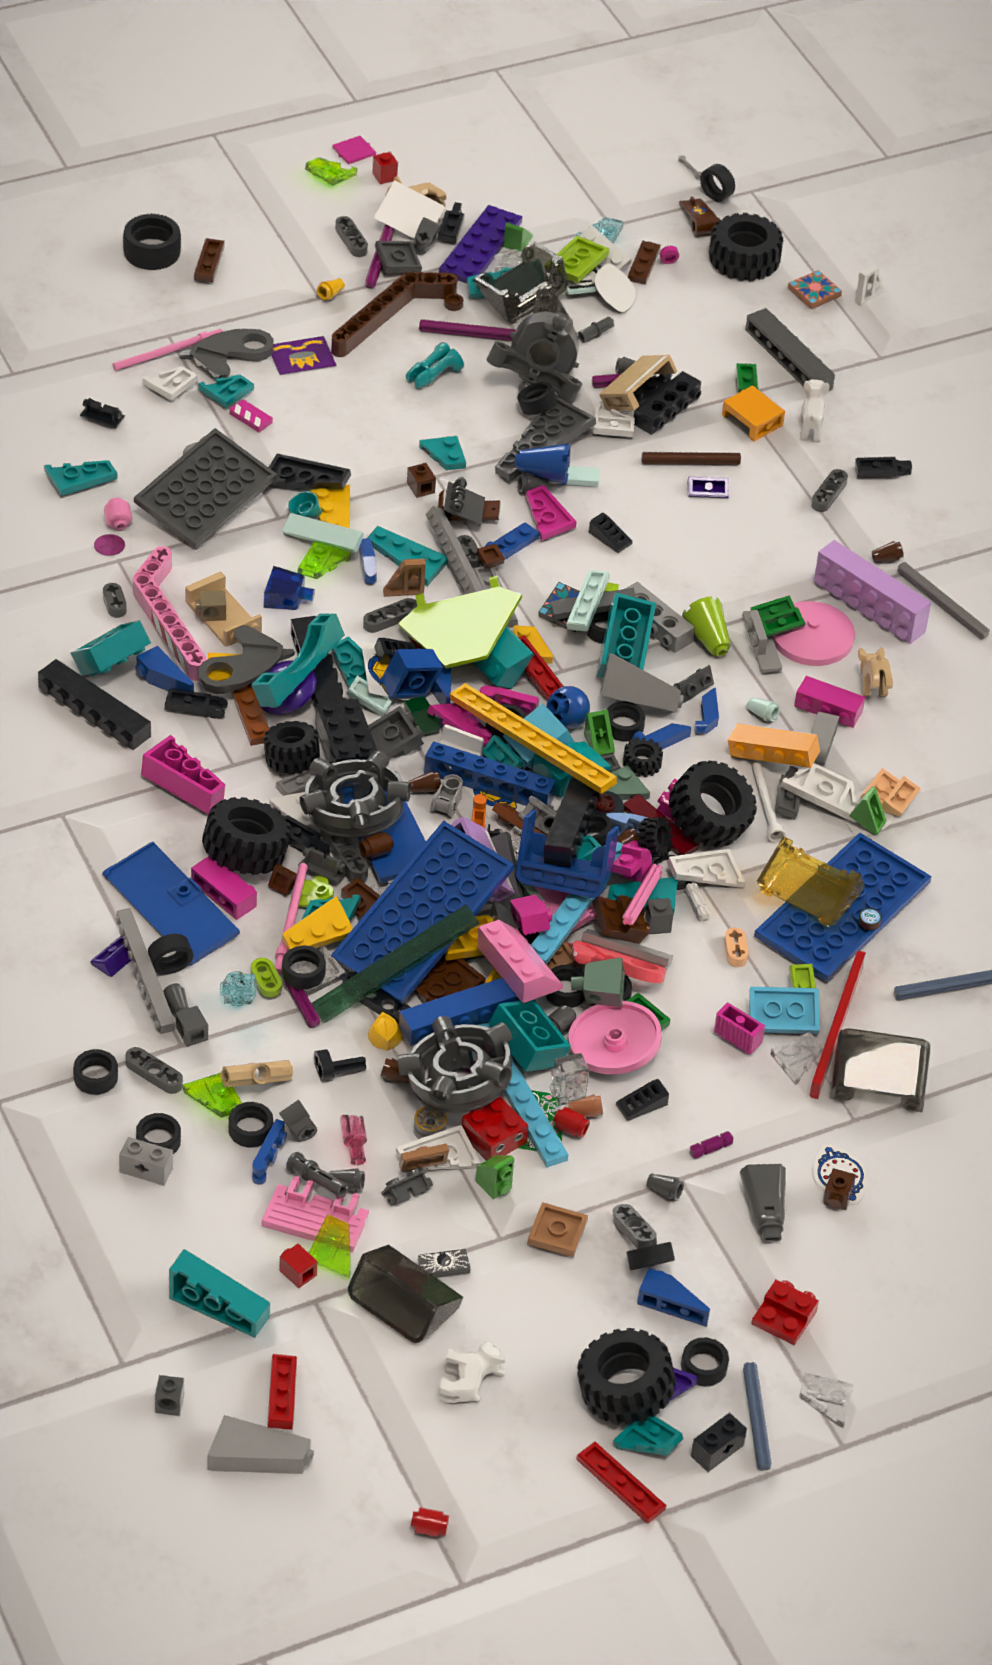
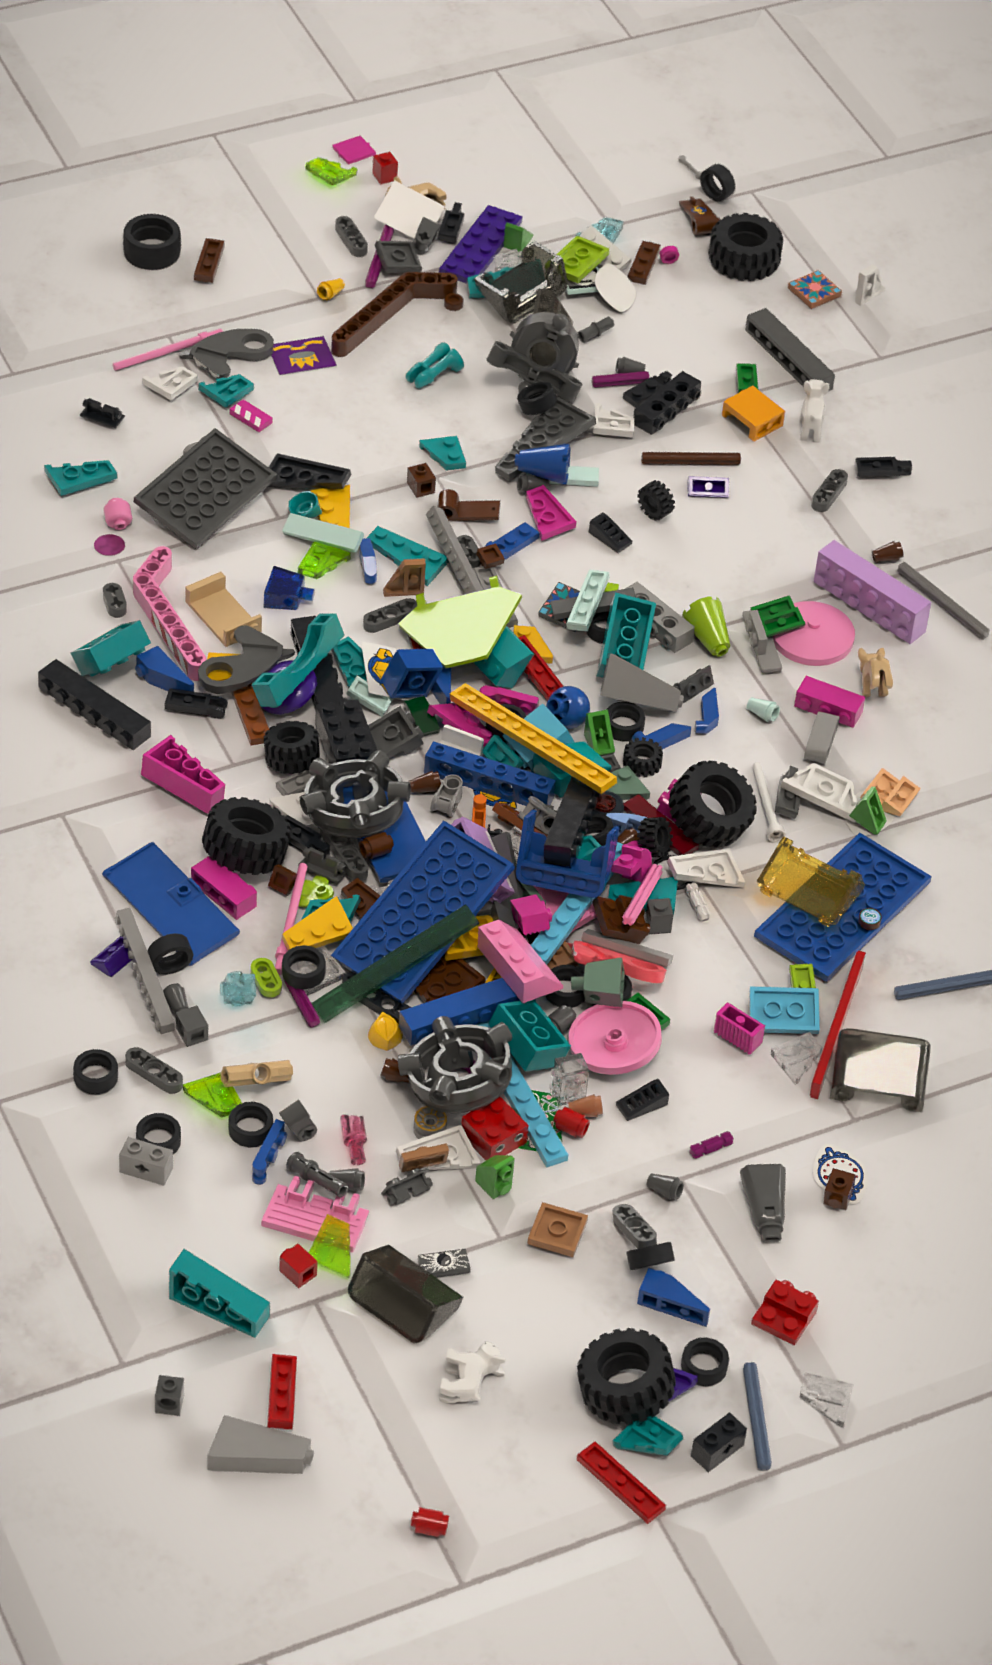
(211, 605): dark tan brick -> none
(328, 1069): black piece -> none
(386, 648): black slope -> none
(464, 502): dark grey hinge -> none
(465, 329): magenta axle -> none
(620, 393): tan panel -> none
(656, 500): none -> black tyre
(740, 947): light nougat beam -> none
(774, 745): light orange brick -> none

